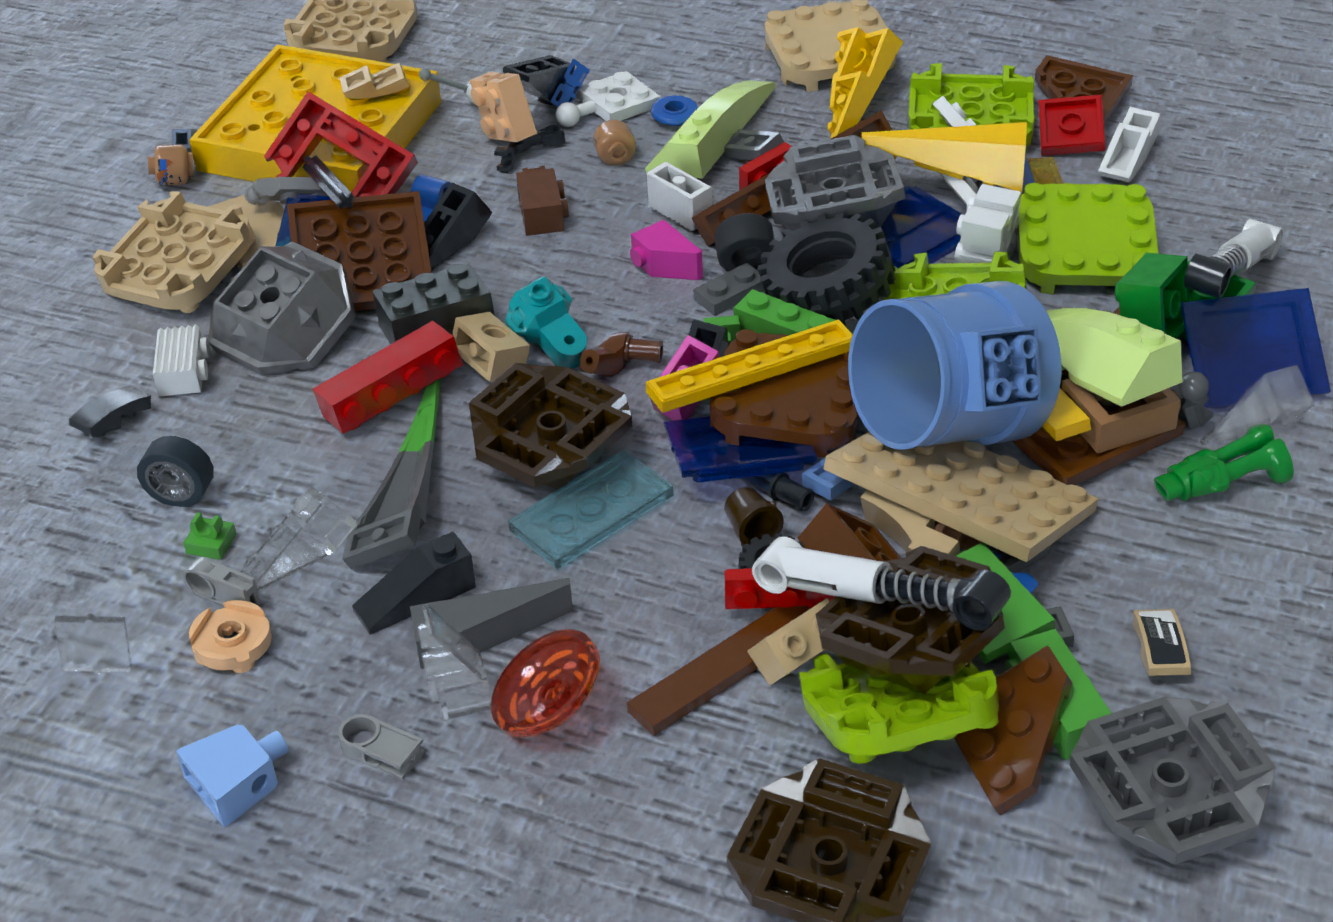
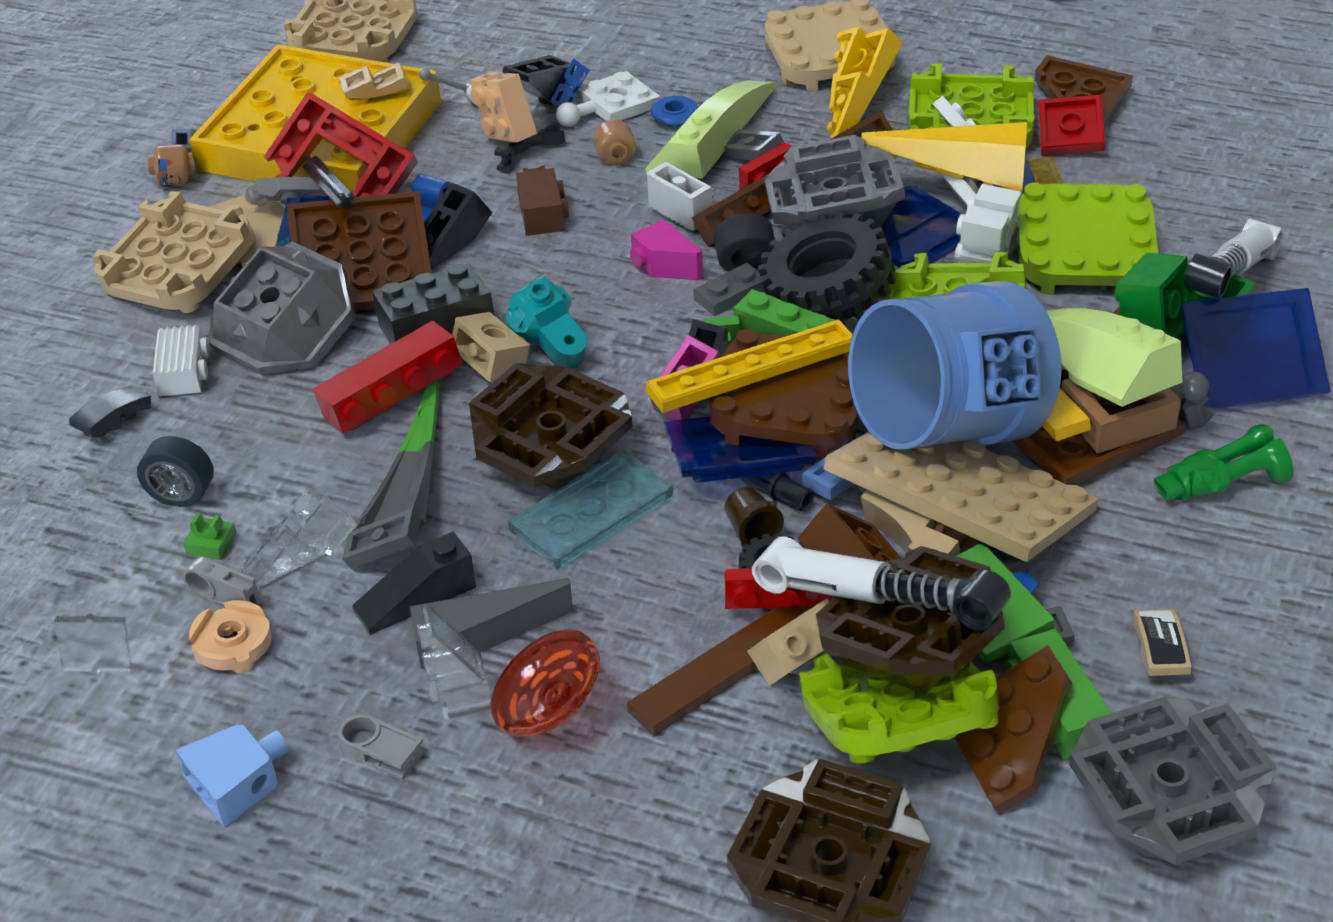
(617, 351): reddish brown arm -> none
(1130, 144): white slope -> none
(1270, 400): clear slope -> none

